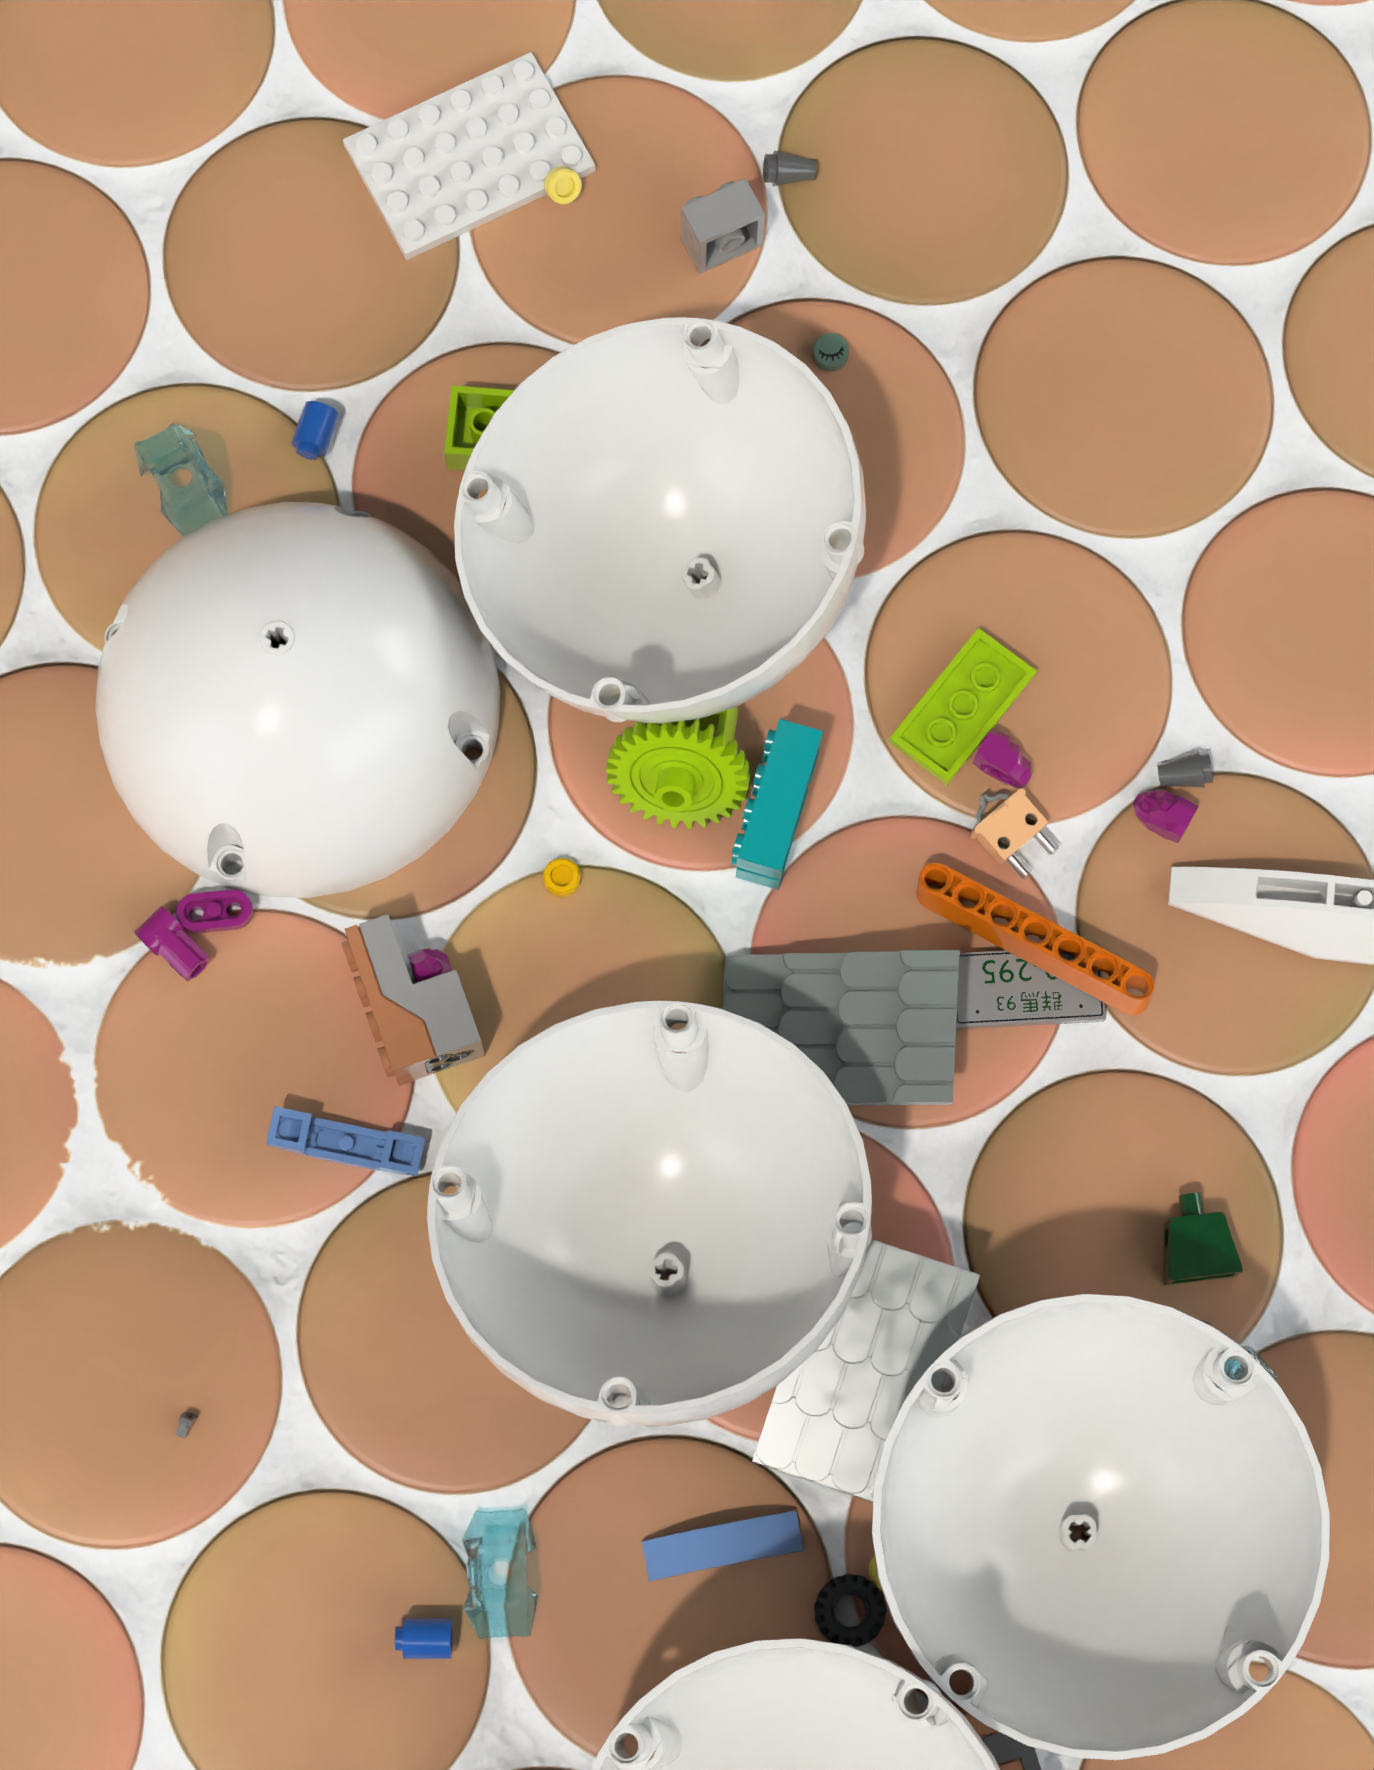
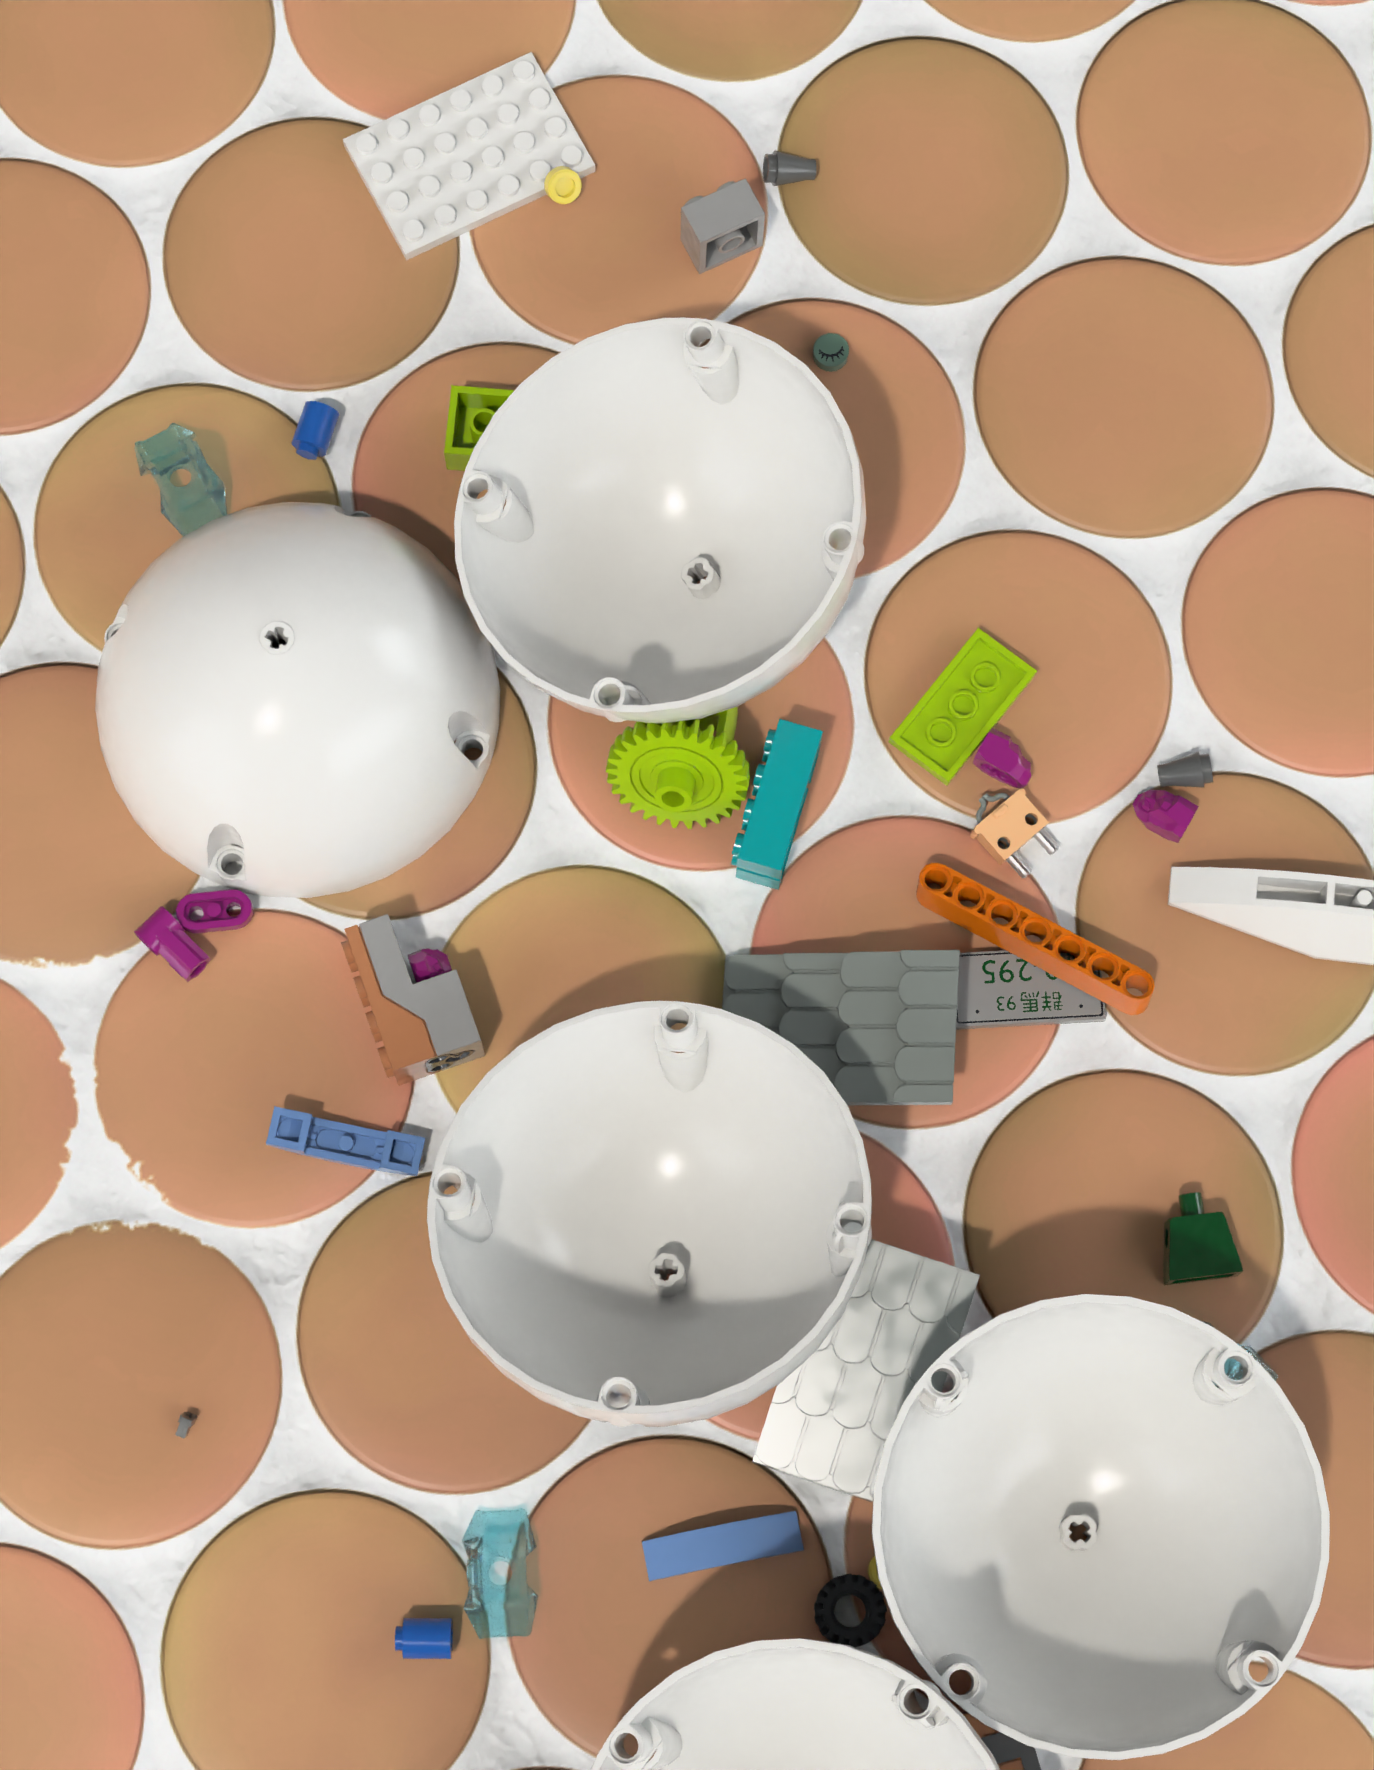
(561, 877): yellow tile -> none

